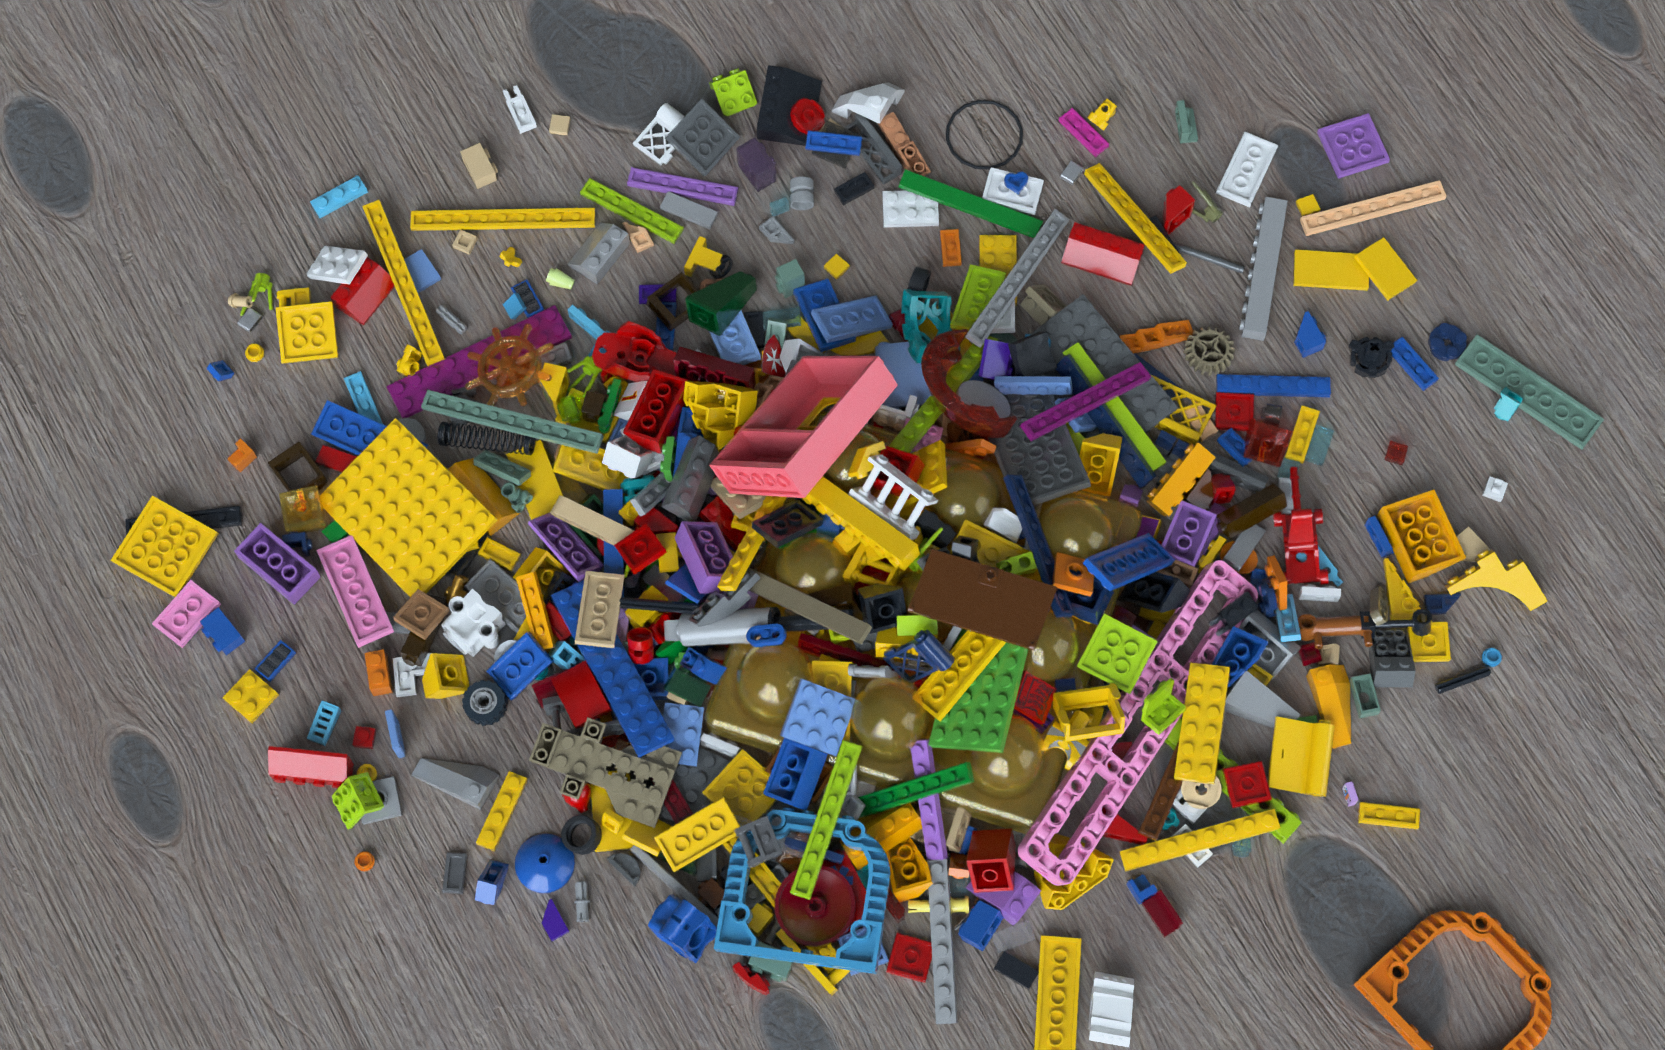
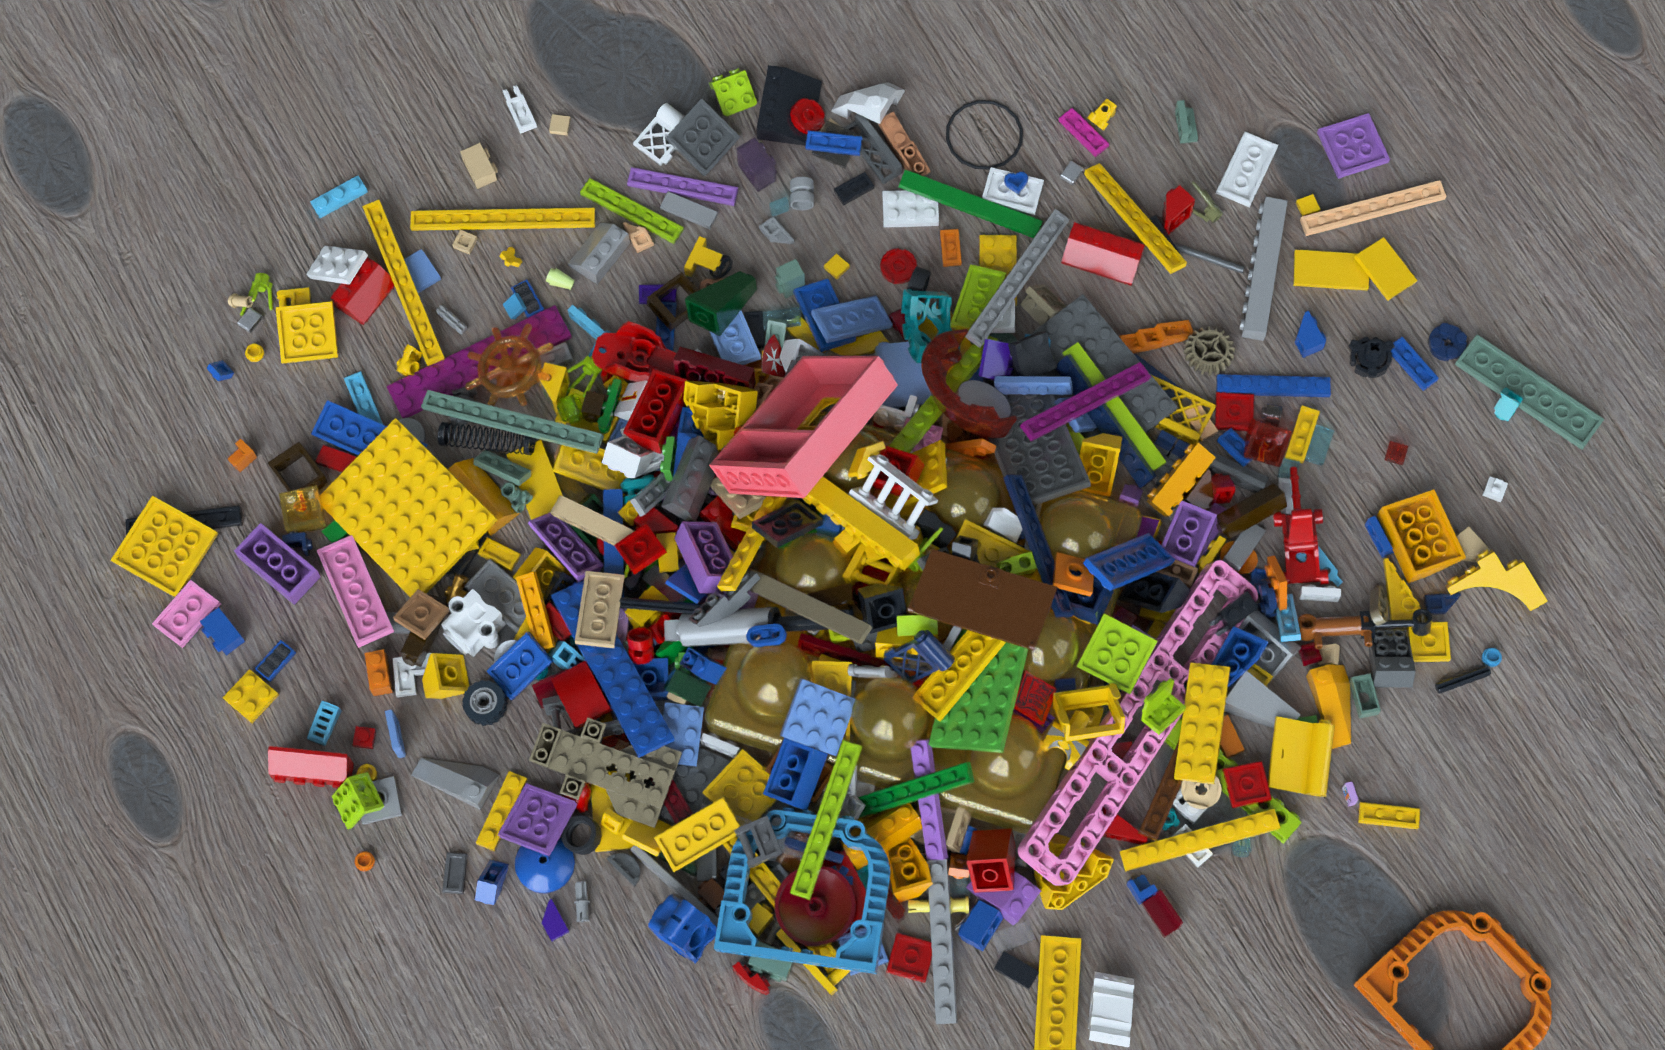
(537, 819): none -> medium lavender plate
(898, 265): none -> red tile
(1230, 742): none -> orange tile

